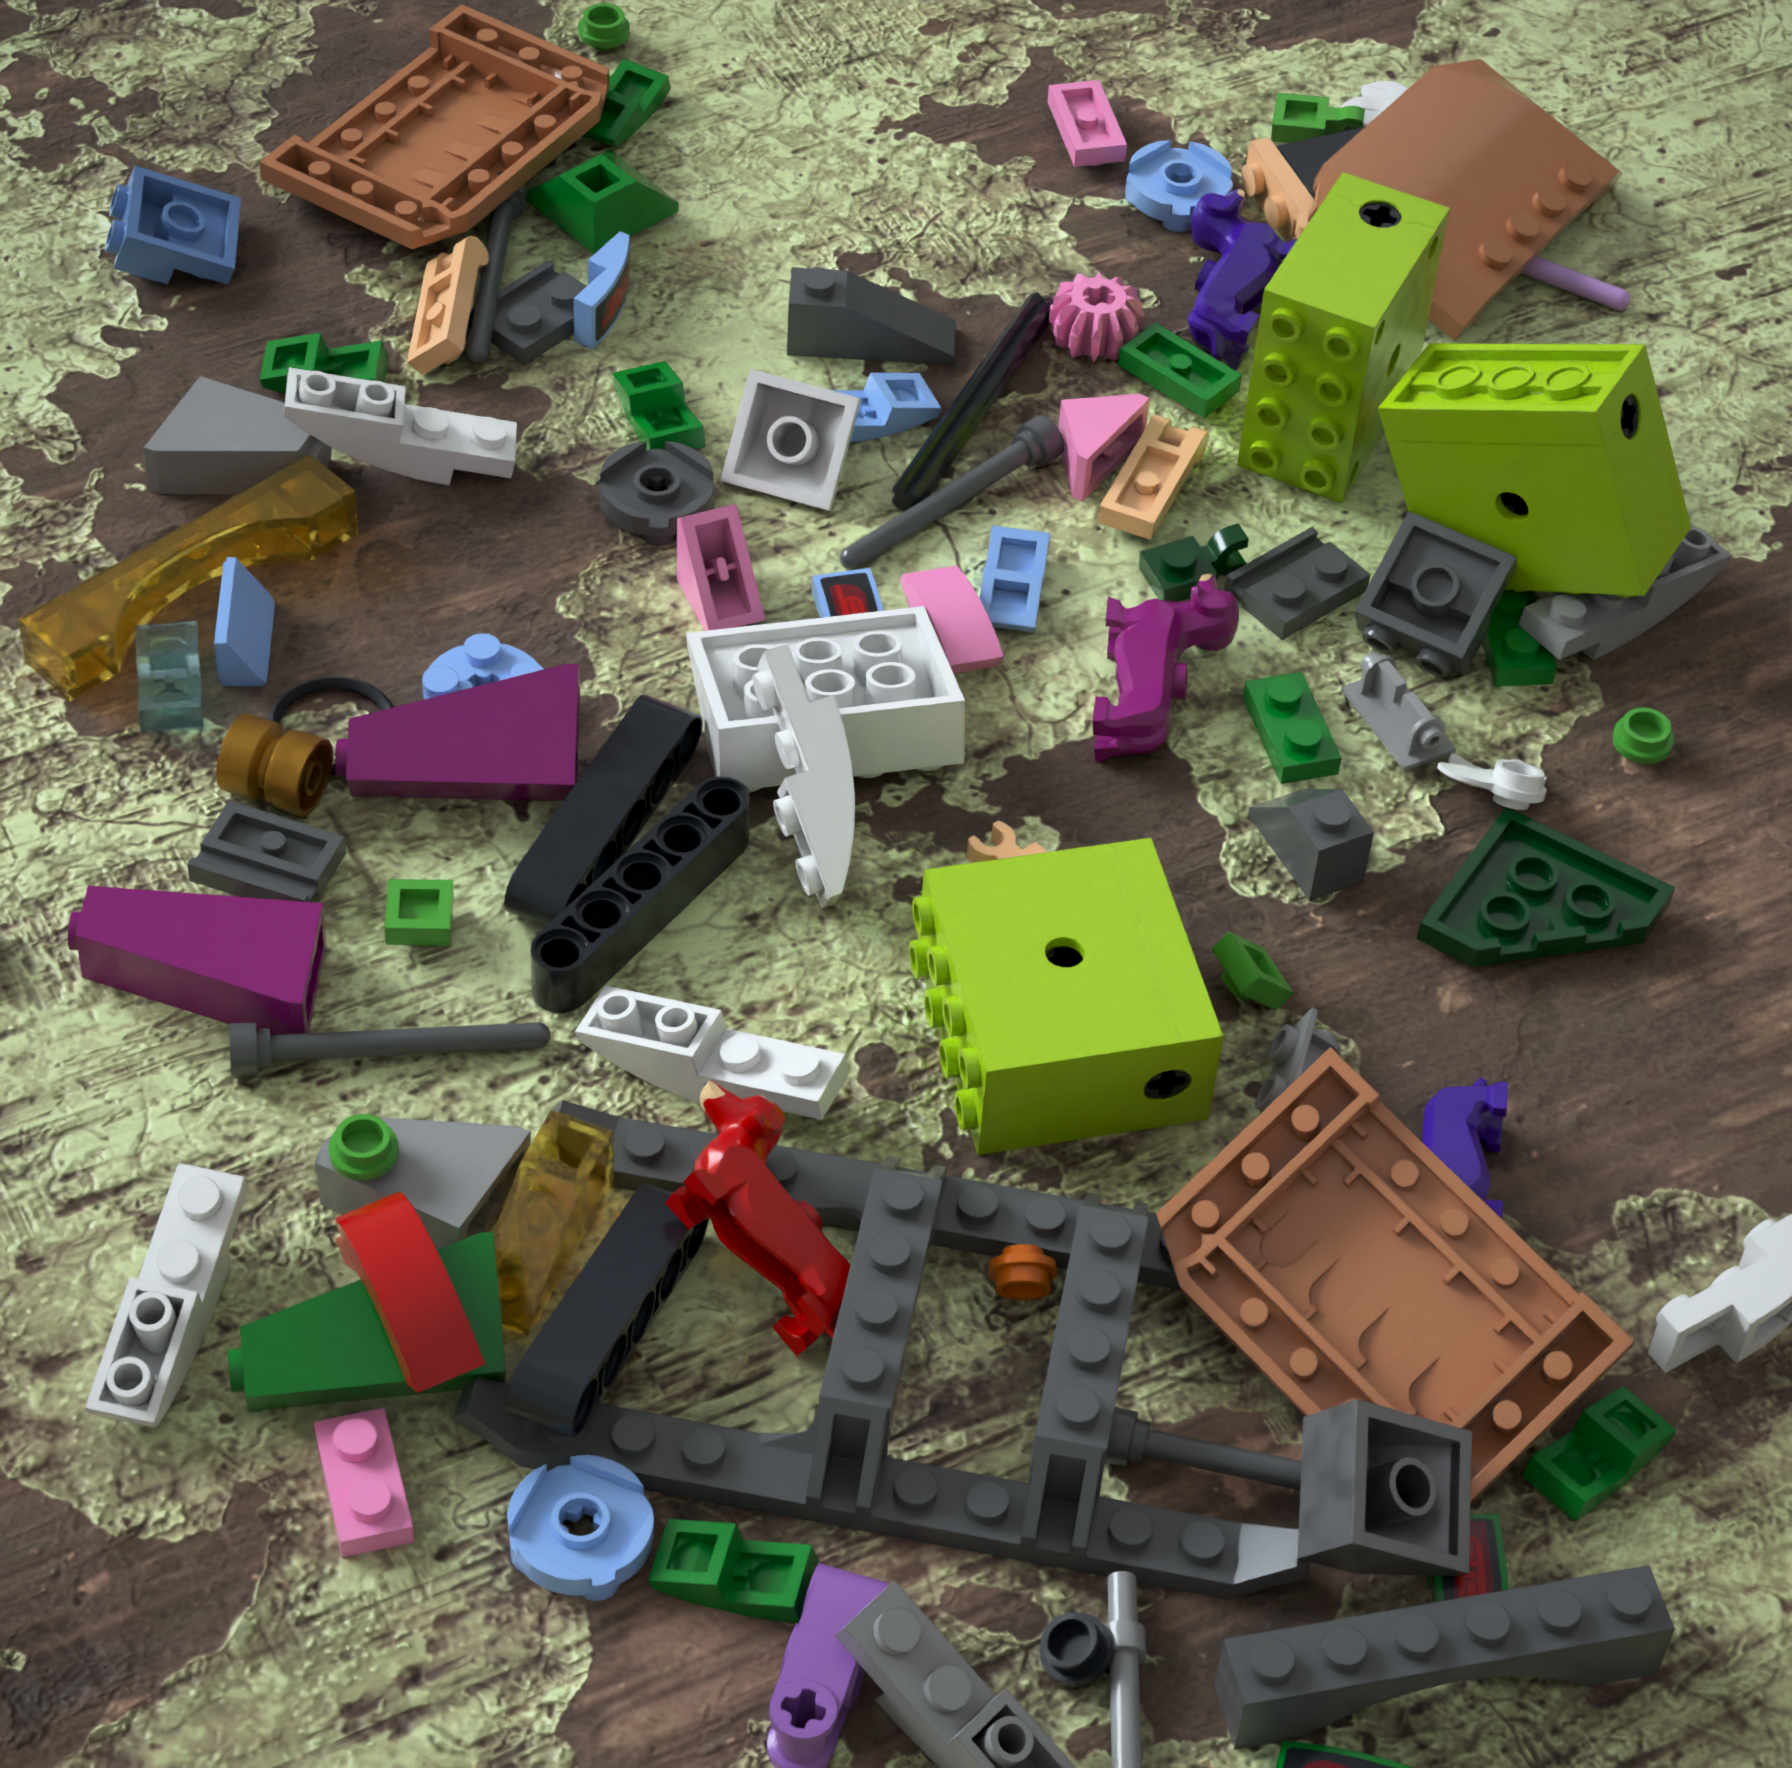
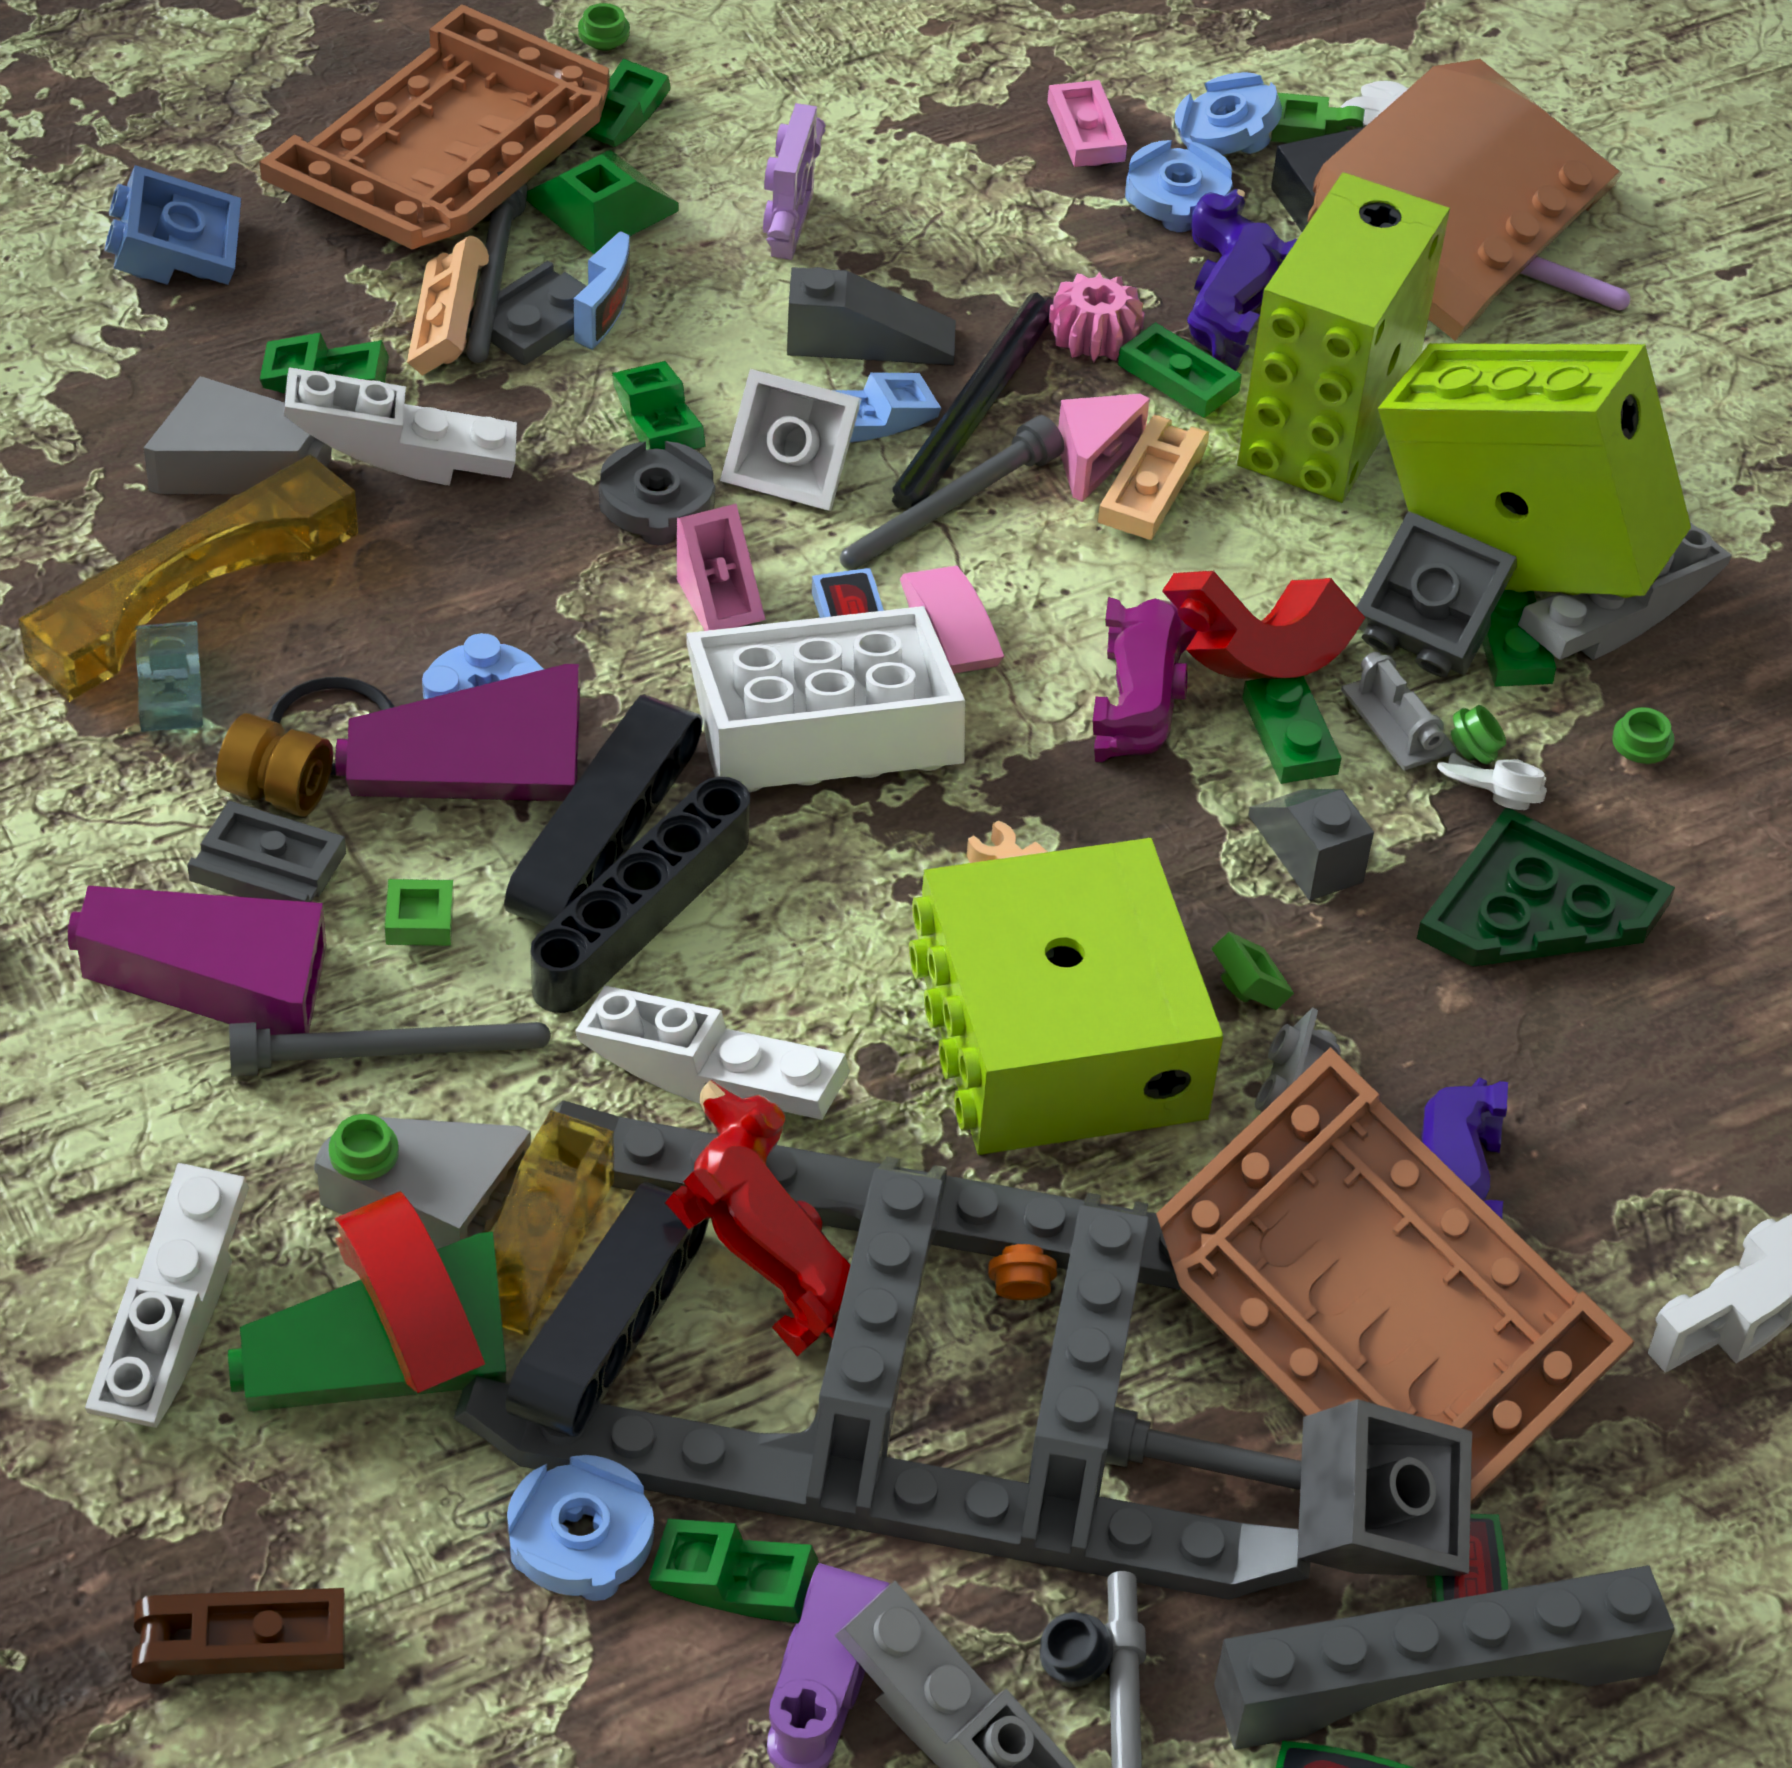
(239, 1633): none -> reddish brown plate
(243, 628): light blue slope -> none
(363, 1482): bright pink plate -> none
(791, 179): none -> lavender plate
(820, 798): white slope -> none
(1014, 577): light blue slope -> none
(1180, 564): dark green plate -> none
(1231, 115): none -> light blue plate
(1276, 189): light nougat plate -> none
(1296, 638): none -> red arch
(1297, 583): dark grey plate -> none
(1477, 734): none -> bright green plate
(1599, 1454): green slope -> none

